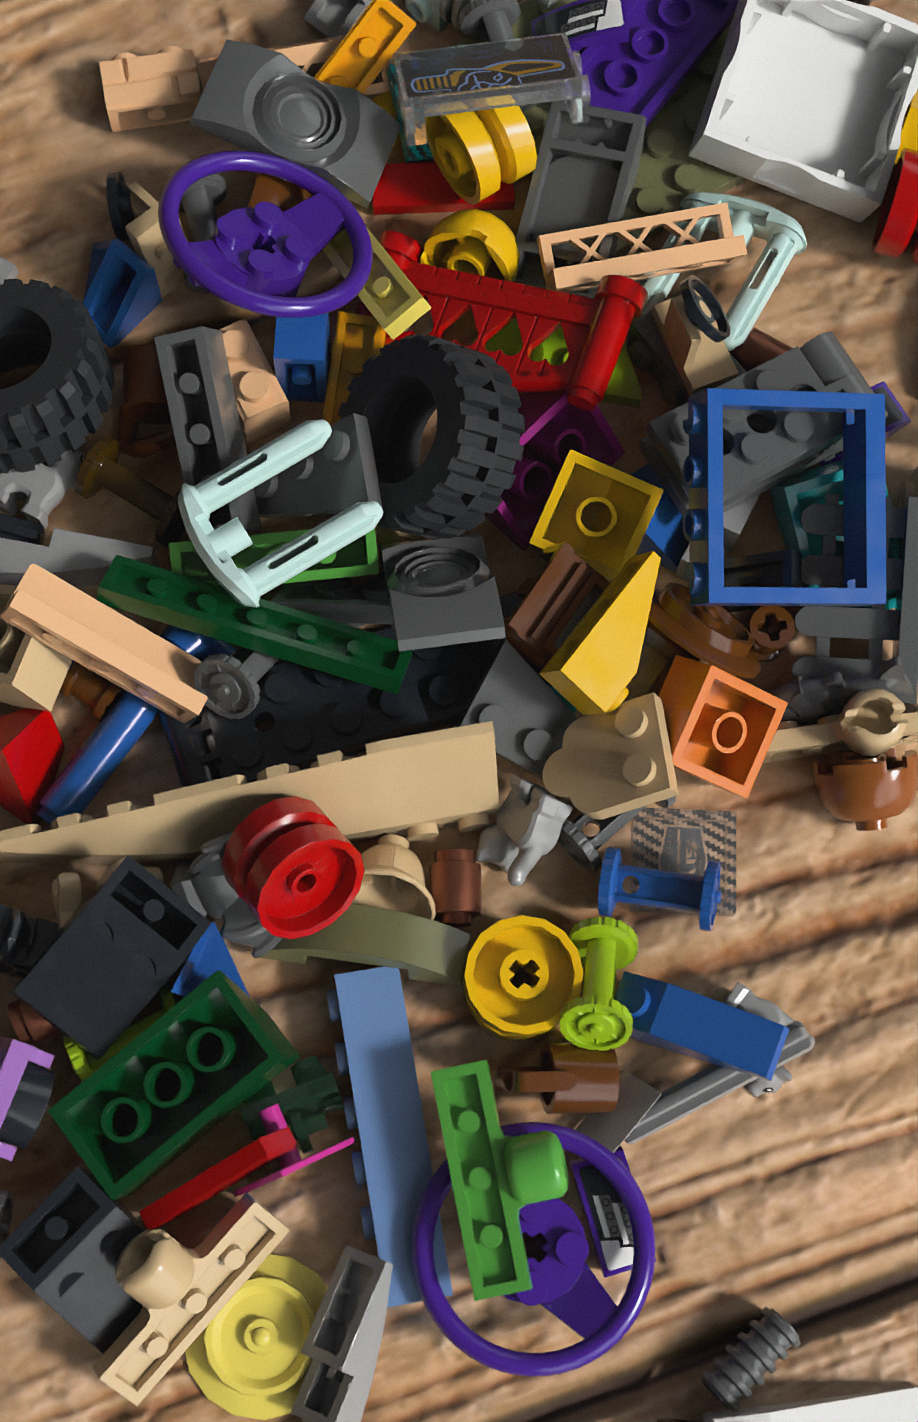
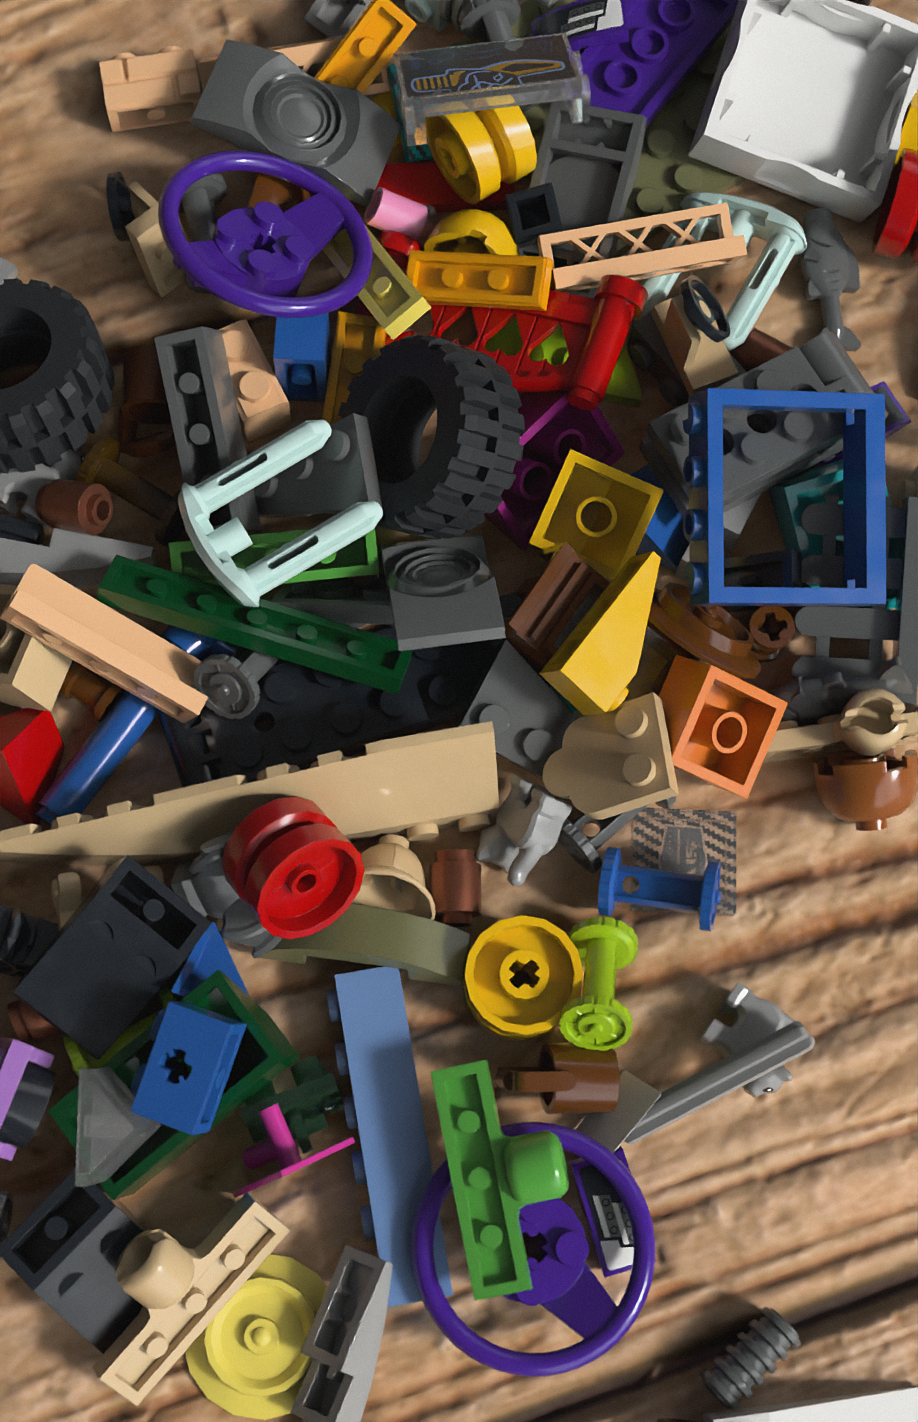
(74, 506): none -> copper brick
(106, 1126): none -> clear slope
(119, 290): blue slope -> none
(208, 1045): none -> blue brick
(218, 1178): red tile -> none
(401, 214): none -> bright pink piece
(481, 279): none -> light orange tile
(533, 213): none -> black slope
(701, 1026): blue slope -> none
(828, 270): none -> dark grey animal

